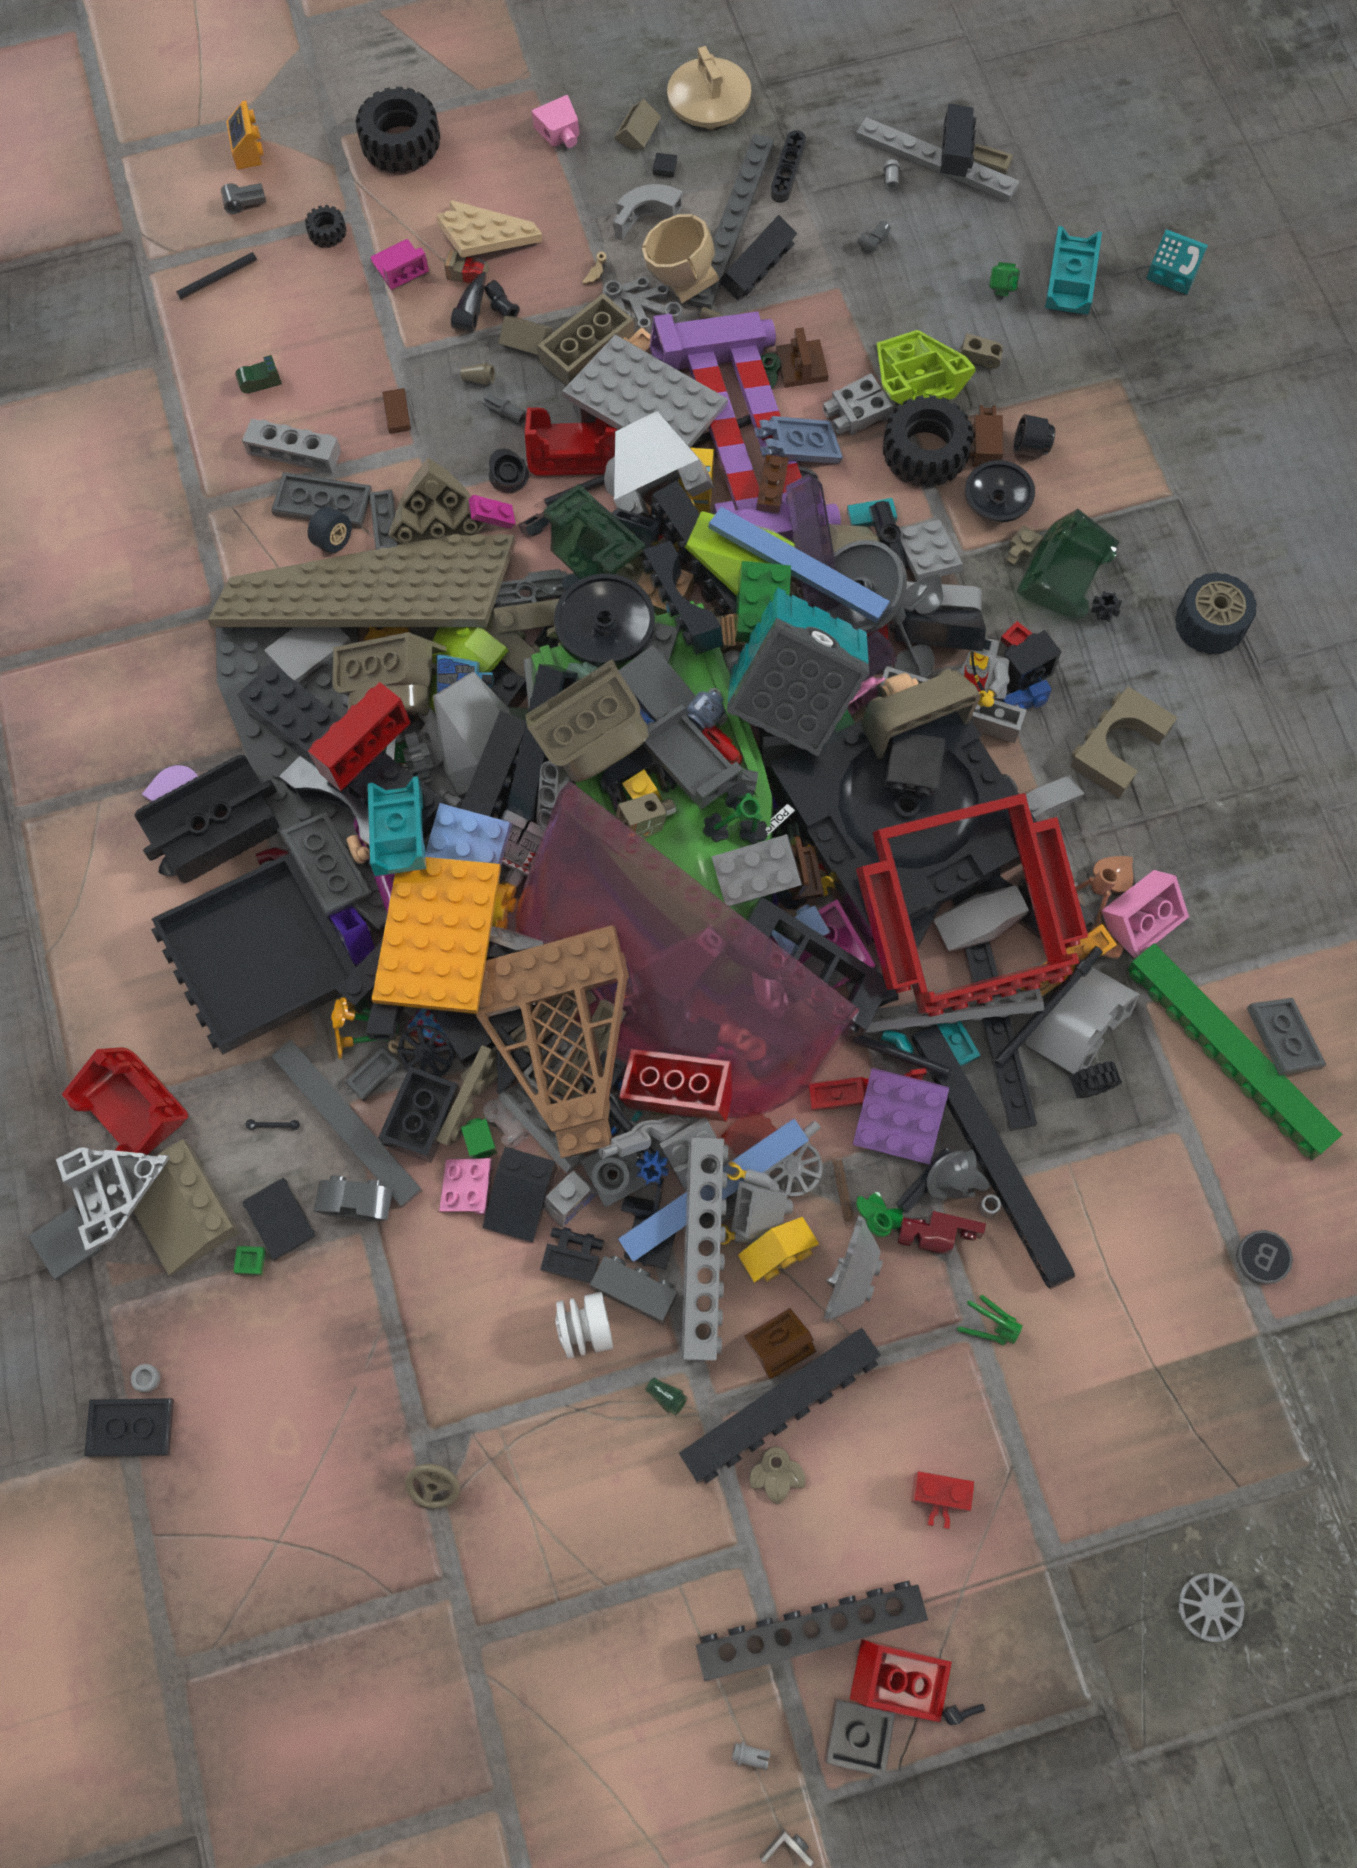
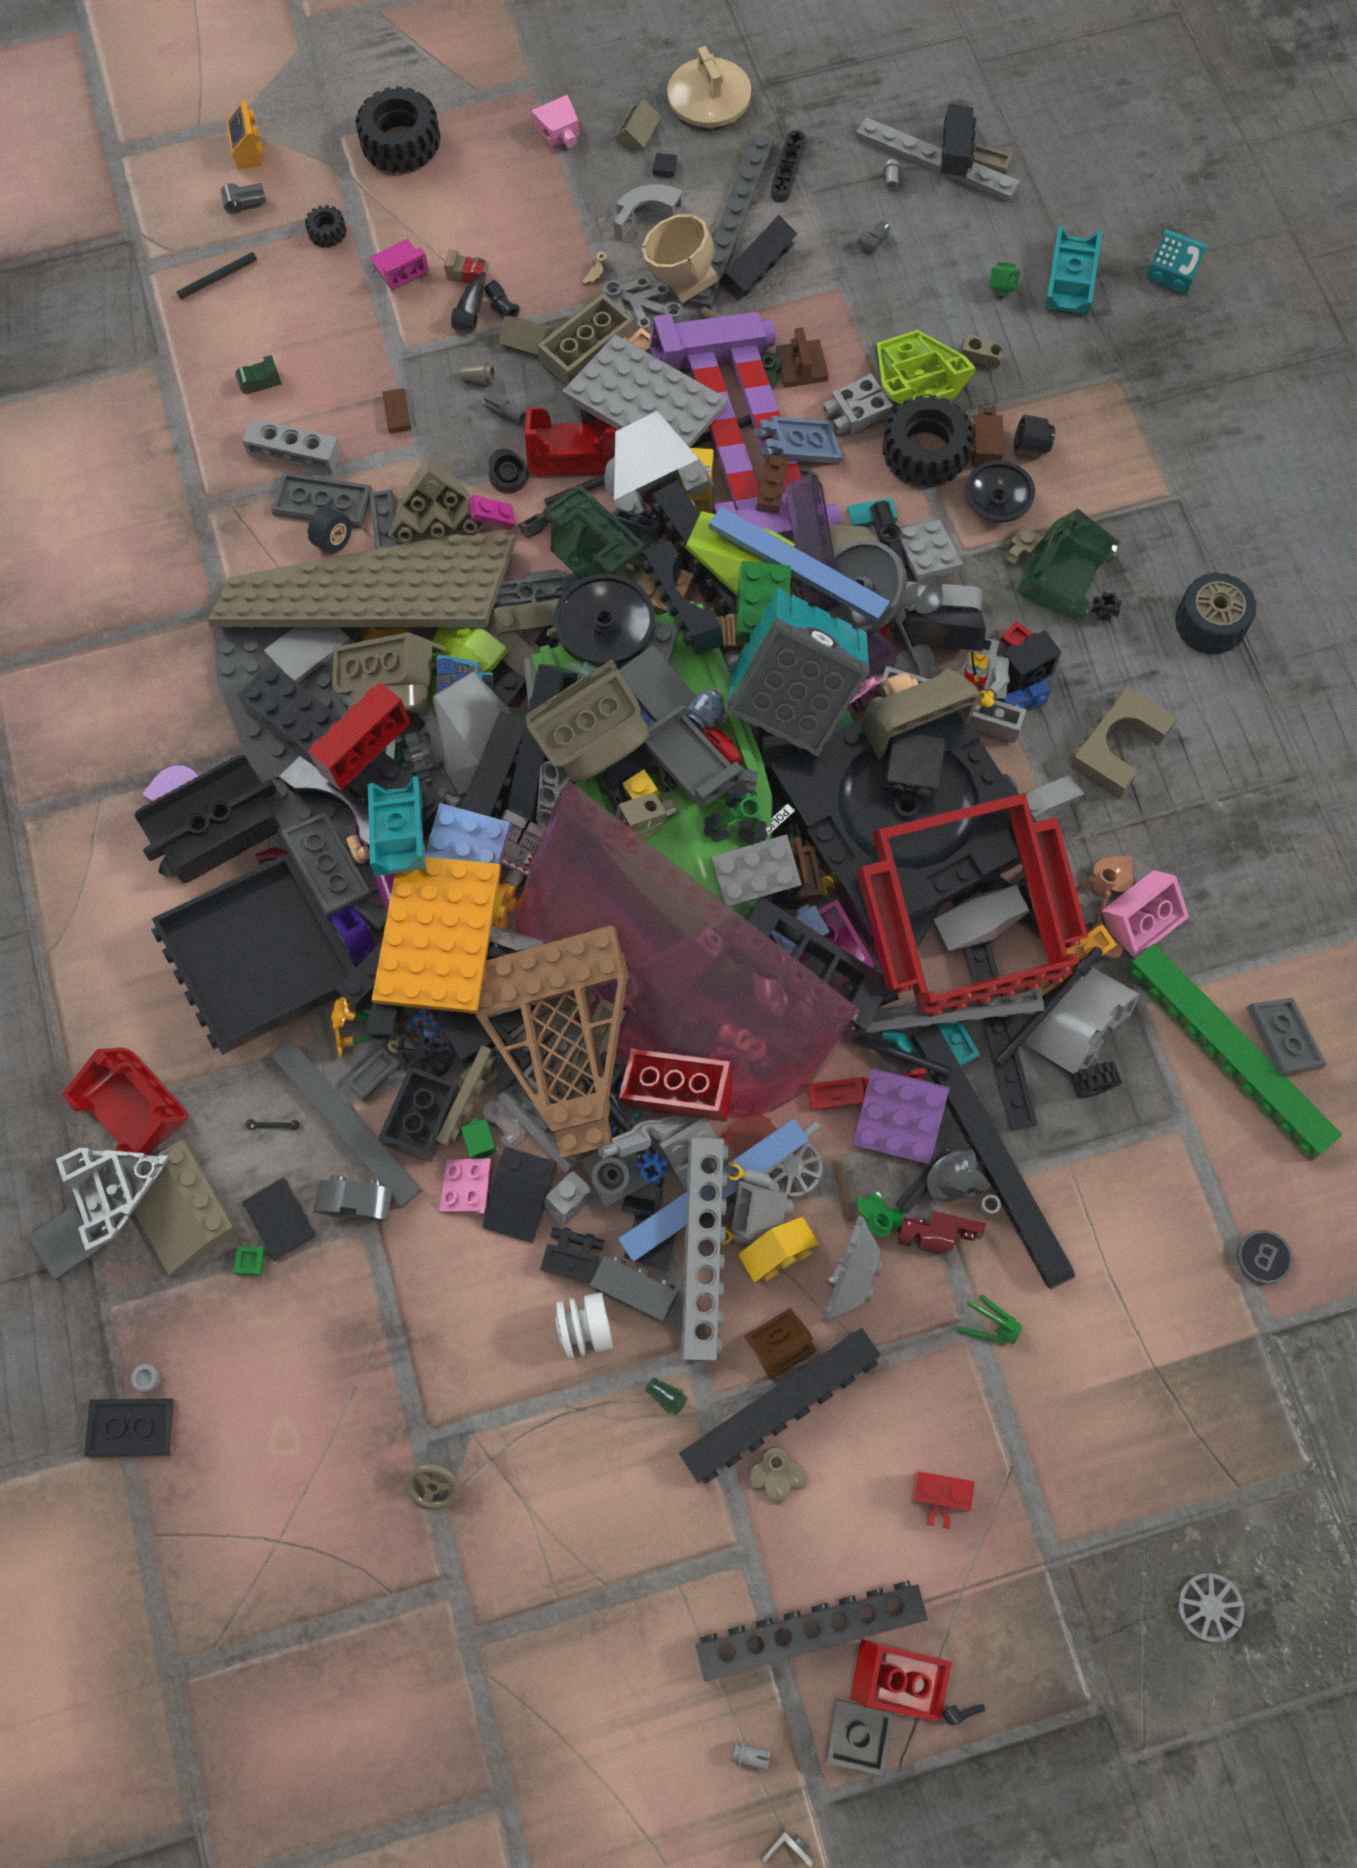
(483, 231): tan wing -> none

